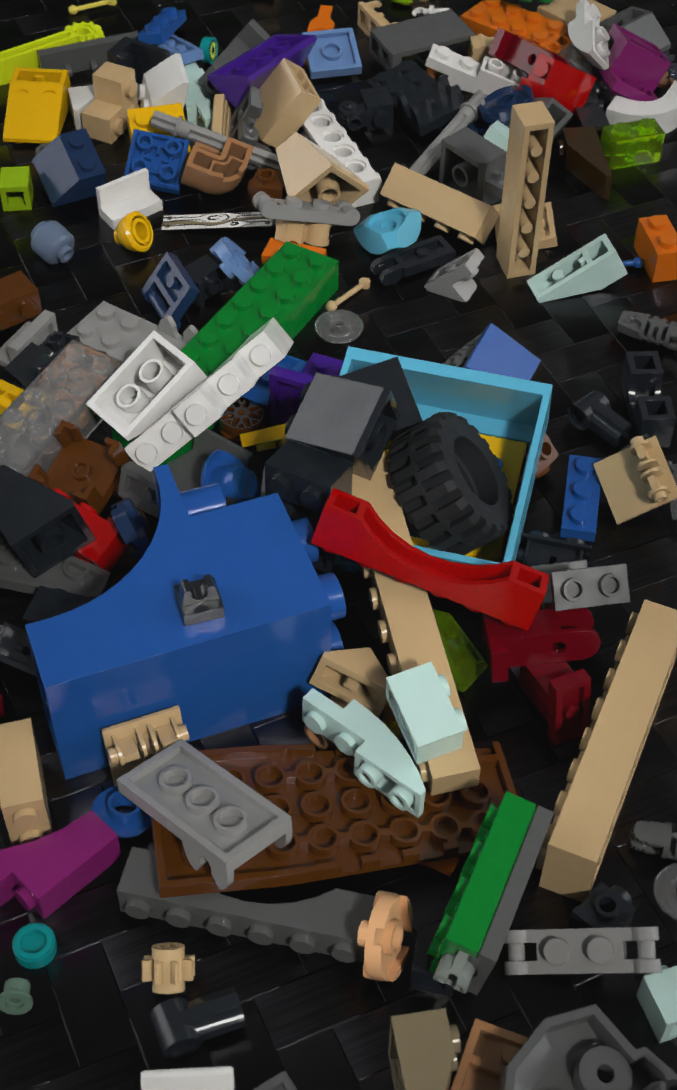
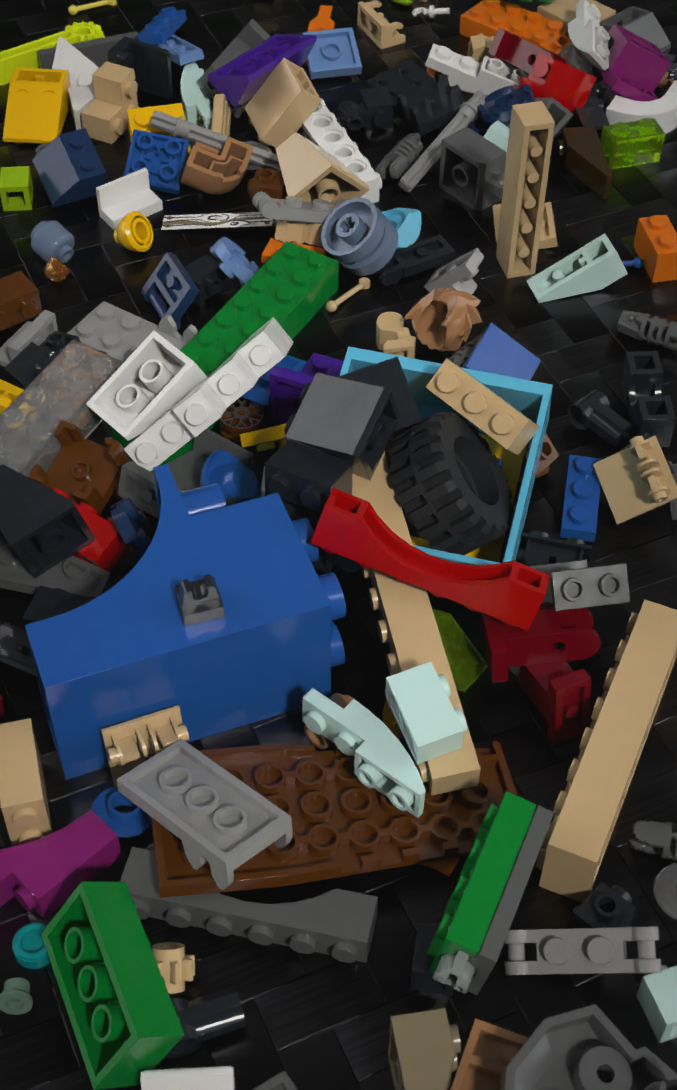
(56, 270): none -> clear orange hinge
(77, 64): none -> white wing
(111, 985): none -> green brick
(164, 83): white slope -> none
(210, 49): teal tile -> none
(244, 117): dark grey hinge -> none
(339, 334): clear piece -> none
(351, 676): tan slope -> none
(359, 236): none -> sand blue wheel
(384, 936): light nougat plate -> none
(393, 336): none -> tan leg
(400, 157): none -> dark grey hinge
(417, 35): dark grey panel -> none
(440, 204): tan brick -> none
(444, 318): none -> medium nougat hair
(482, 407): none -> tan brick

